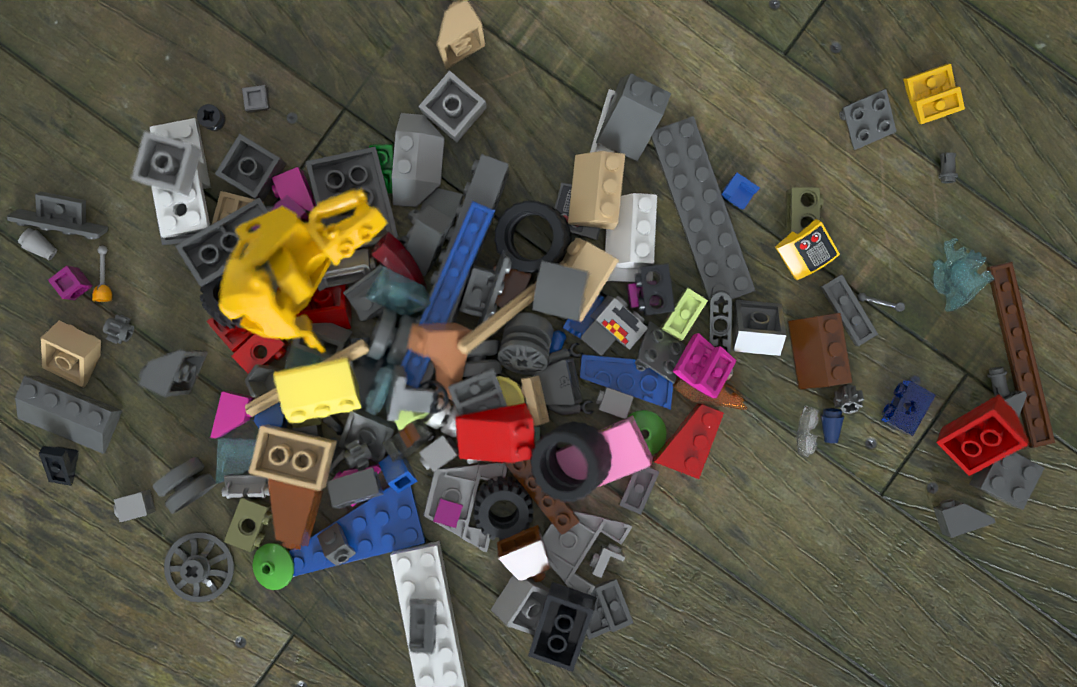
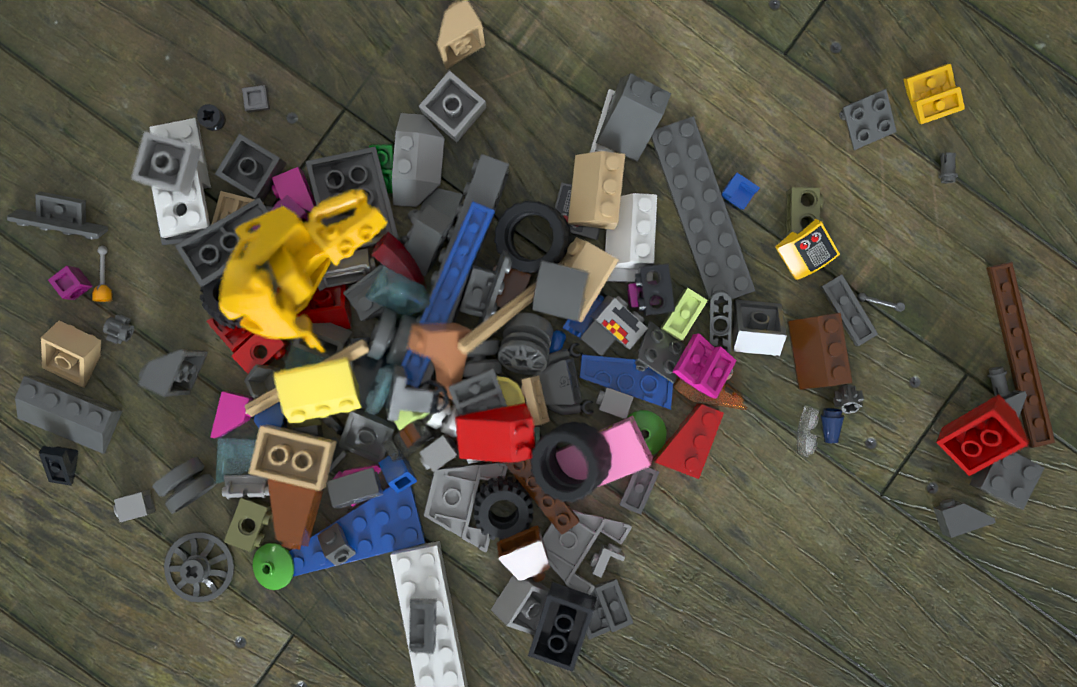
(36, 243): light grey cone -> none
(357, 455): dark grey gear -> none
(447, 512): magenta tile -> none
(918, 401): clear blue brick -> none
(959, 276): clear light blue helmet -> none

